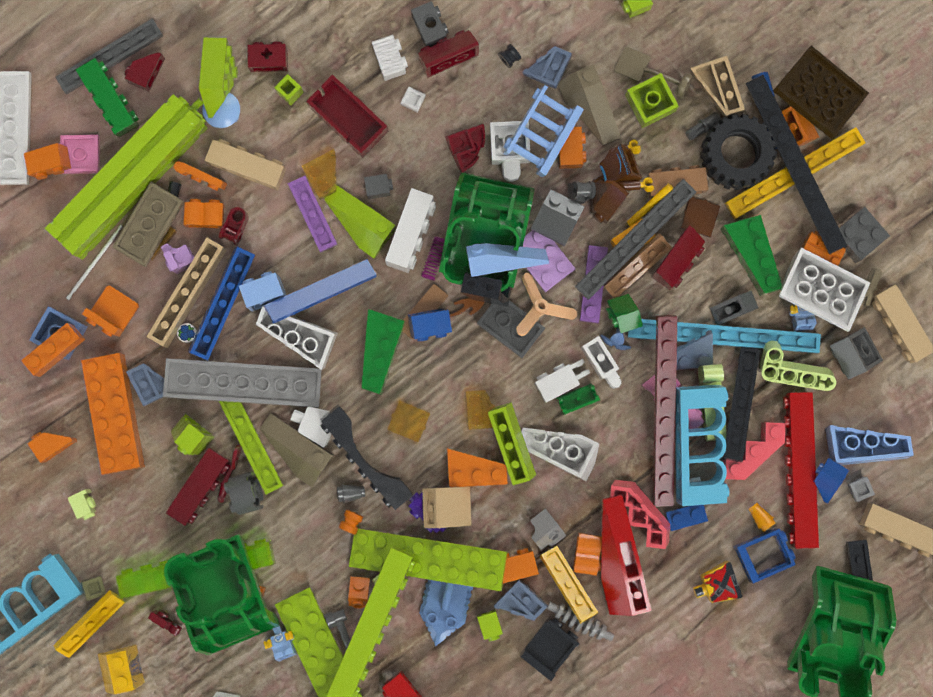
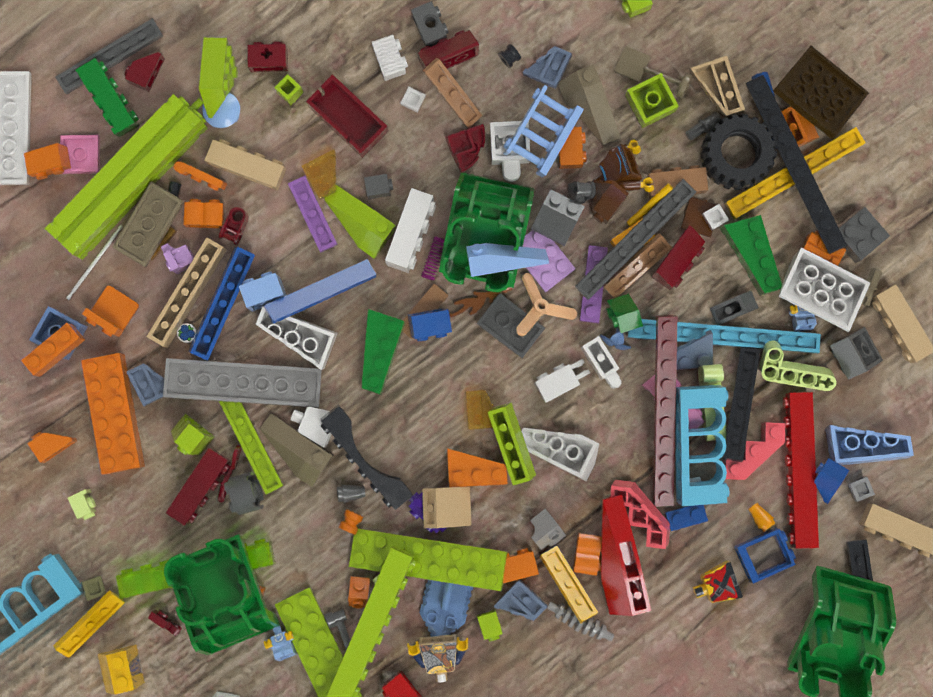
(408, 421): clear yellow piece -> none
(438, 654): none -> torso
(452, 92): none -> medium nougat plate
(485, 290): black panel -> none
(549, 648): black panel -> none
(577, 399): green hinge -> none
(715, 217): none -> white plate

